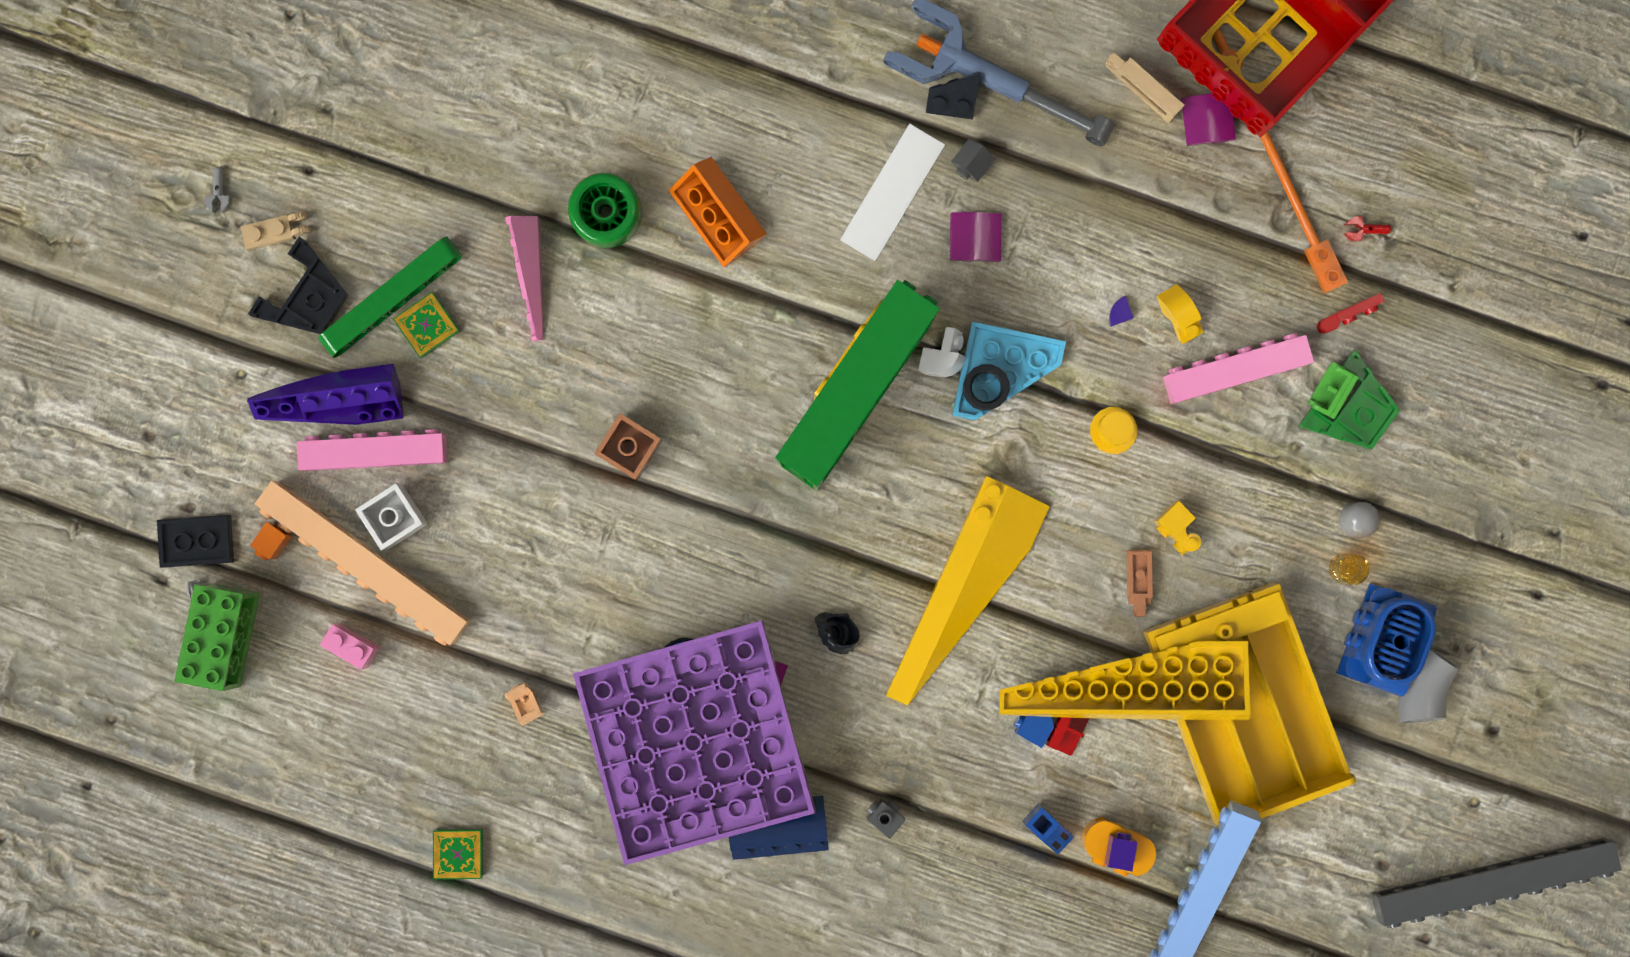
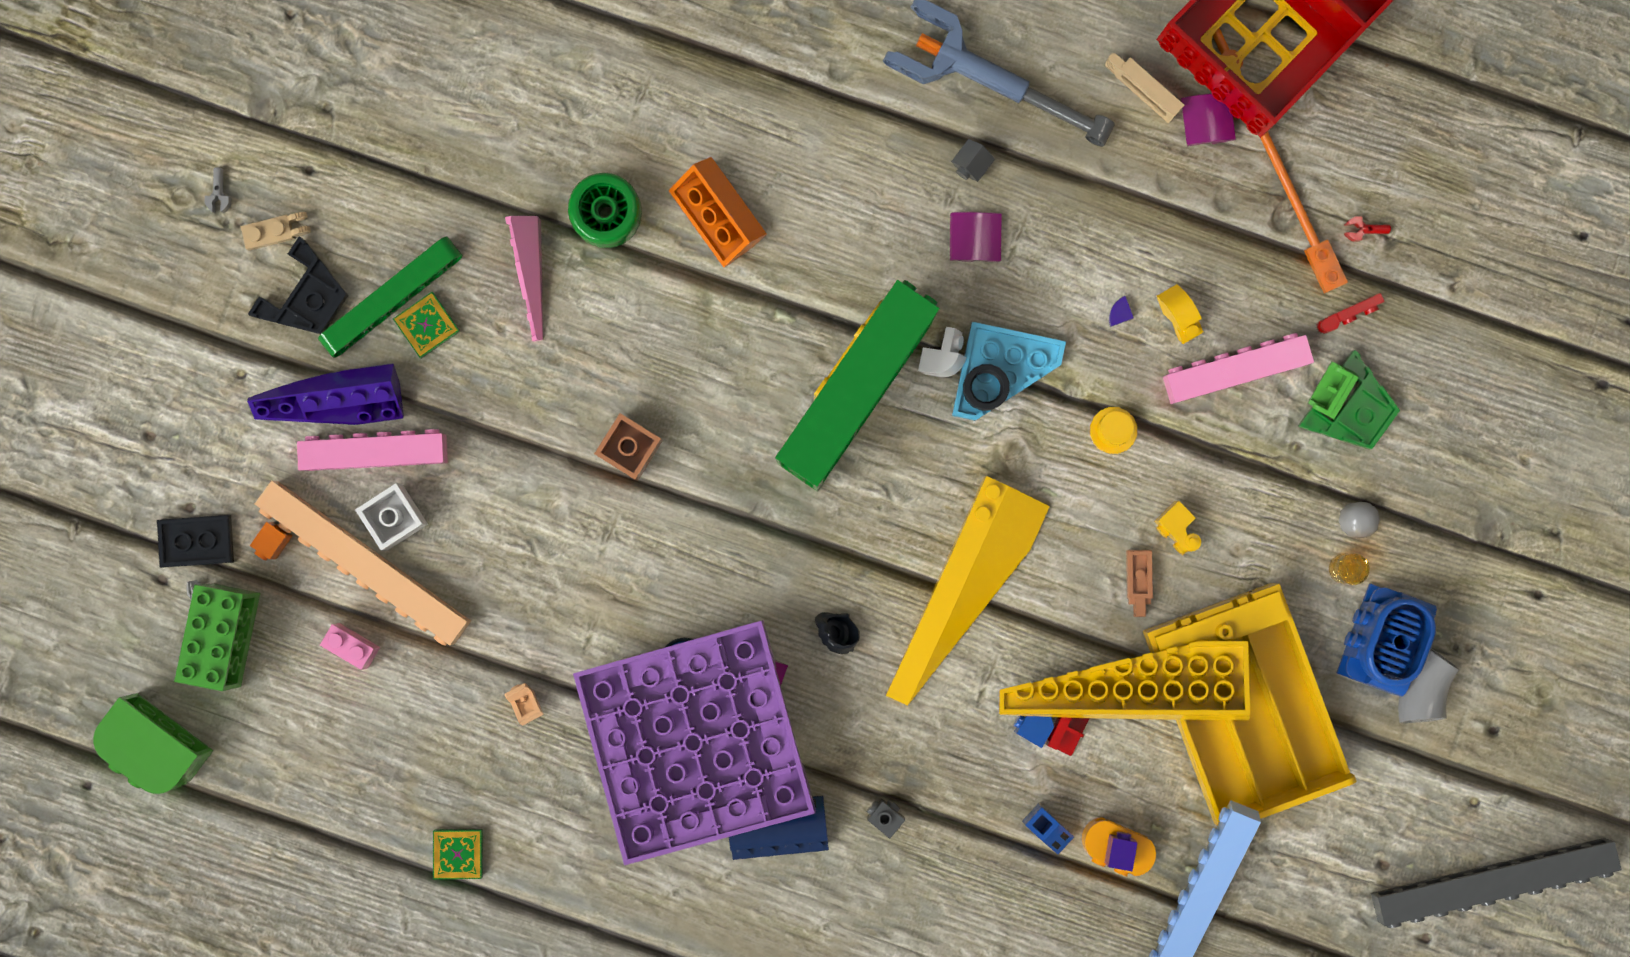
(148, 746): none -> bright green brick
(892, 192): white sticker -> none
(954, 98): black wing -> none

